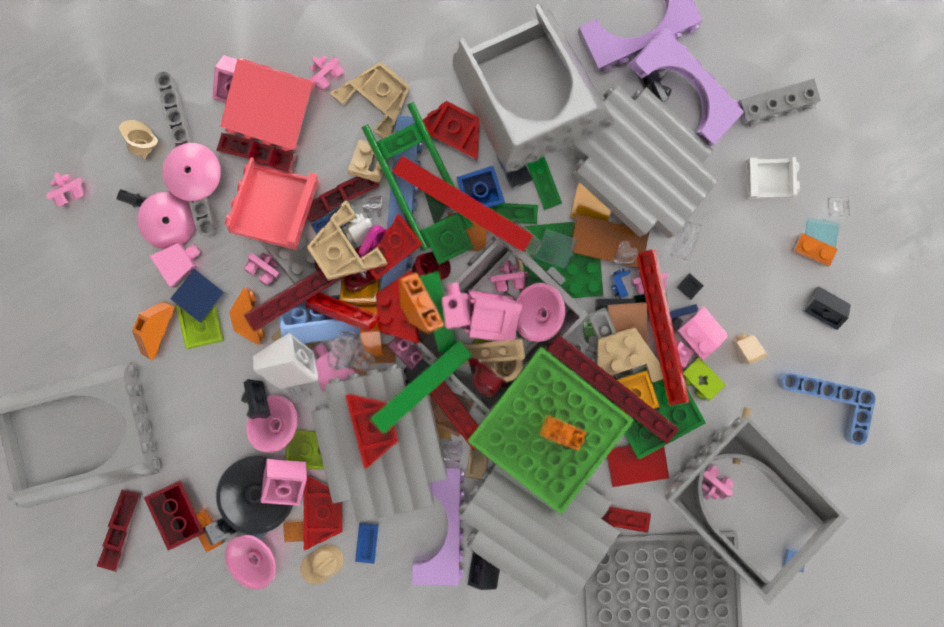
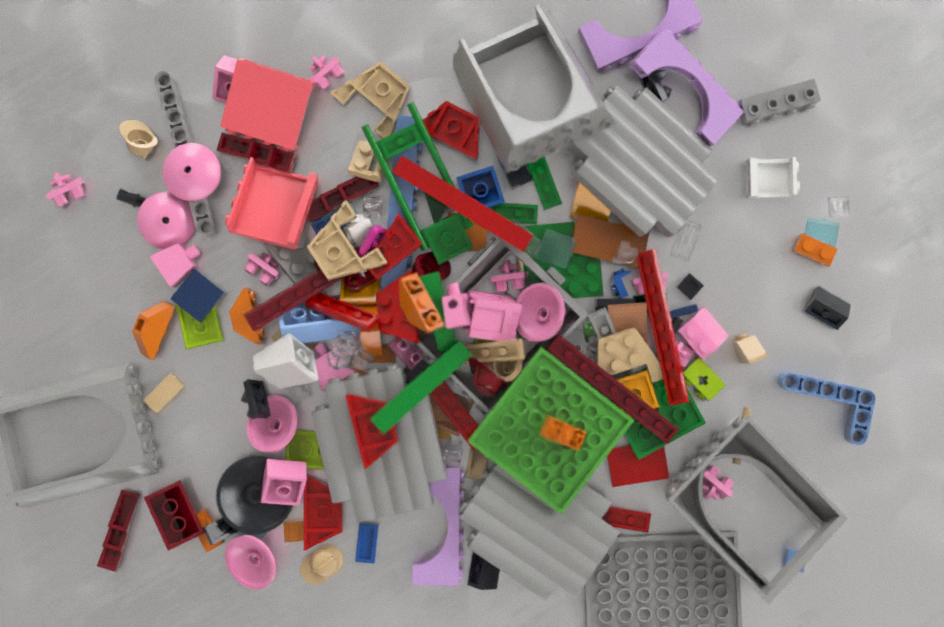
(164, 393): none -> tan tile

